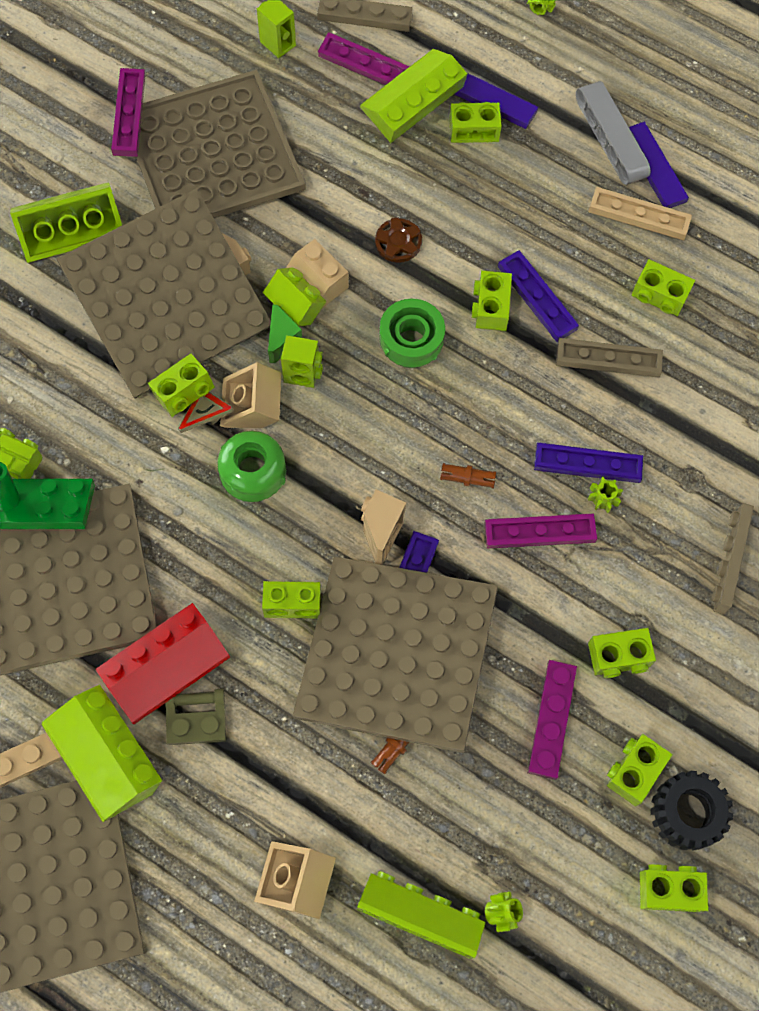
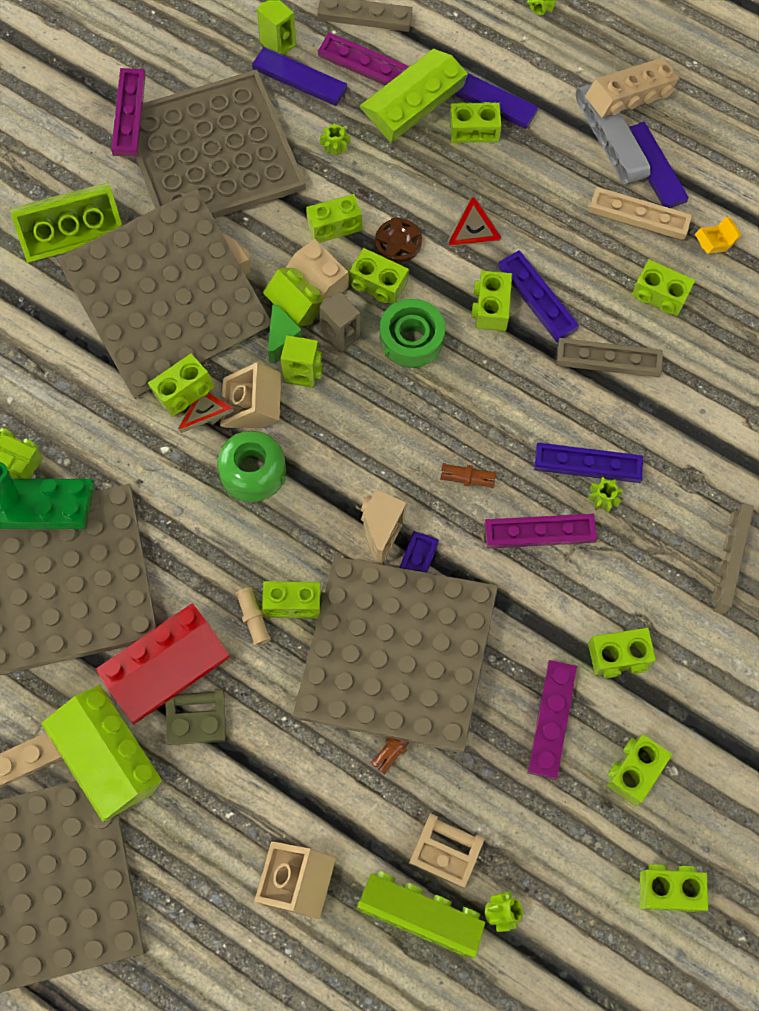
(253, 616): none -> tan pin
(299, 76): none -> dark purple tile
(334, 218): none -> lime brick
(335, 139): none -> lime gear
(339, 321): none -> dark tan brick
(382, 272): none -> lime brick
(443, 860): none -> tan plate
(473, 226): none -> piece
(632, 87): none -> tan brick
(714, 804): black tyre -> none
(719, 237): none -> yellow bracket

